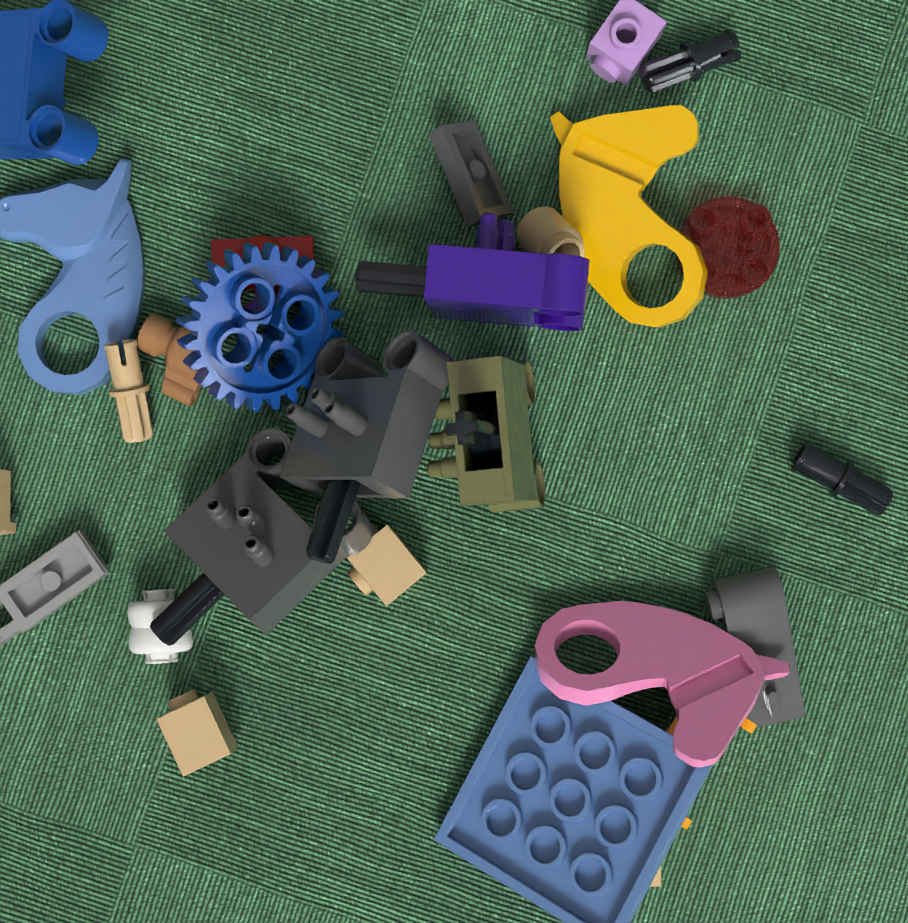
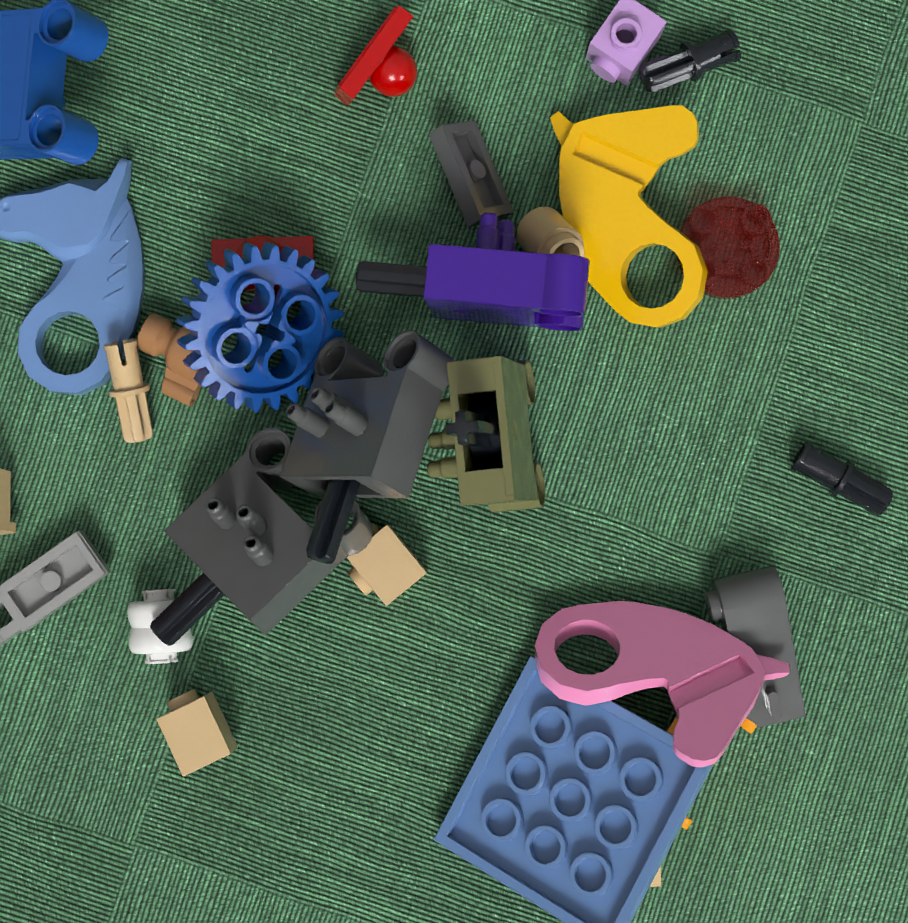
(387, 66): none -> red tile

